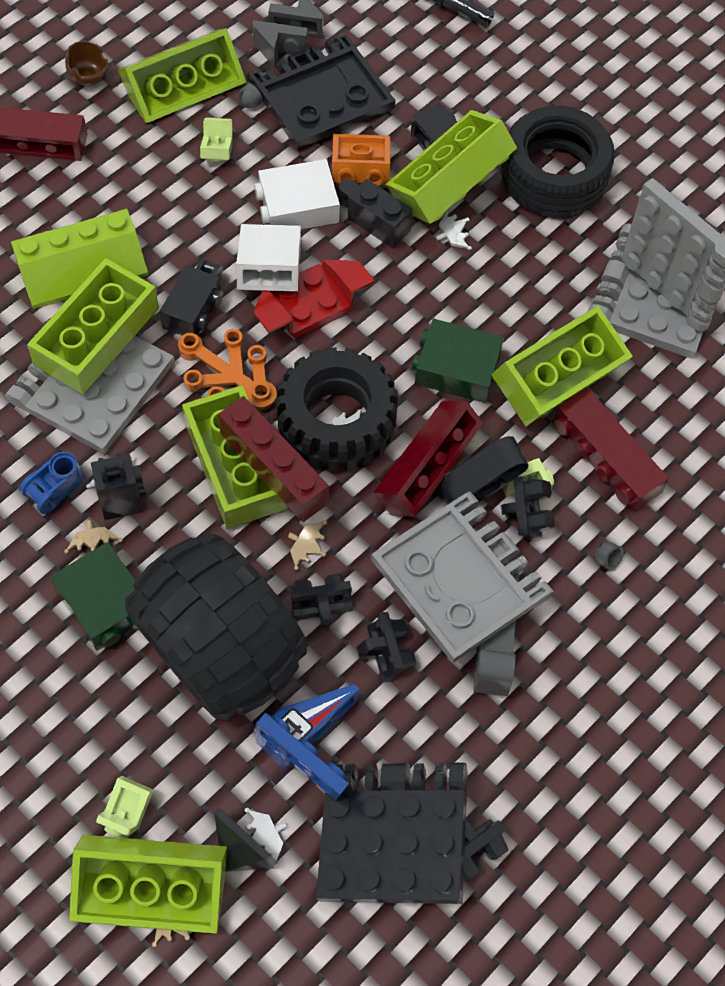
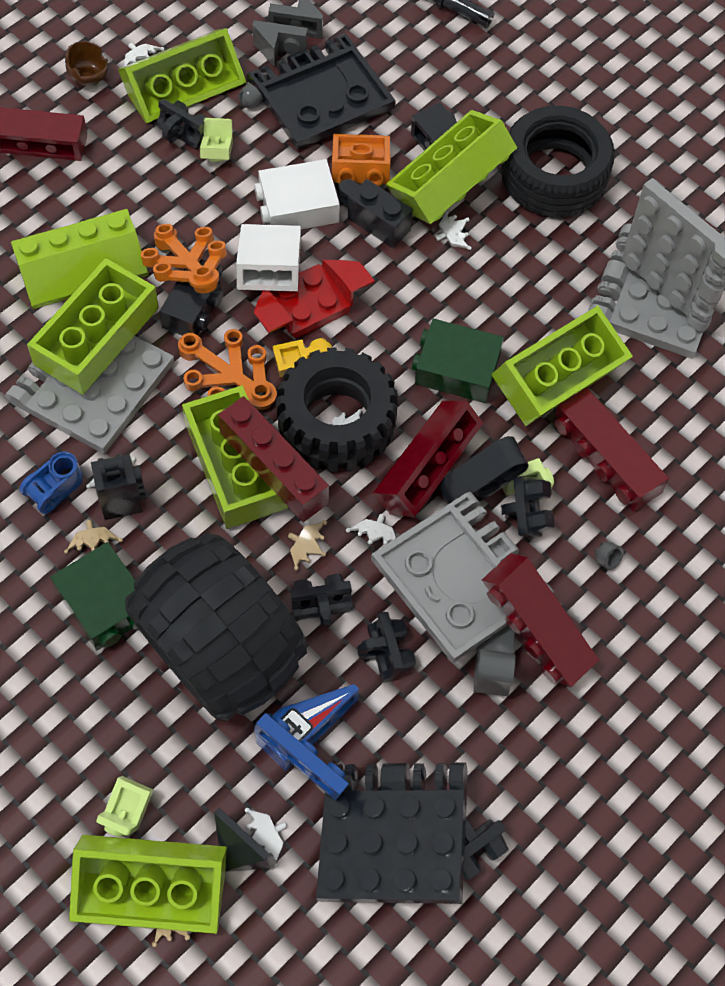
(140, 52): none -> white piece
(176, 113): none -> black hips
(201, 278): none -> orange plant
(288, 353): none -> yellow plate
(375, 530): none -> white piece
(539, 619): none -> dark red brick

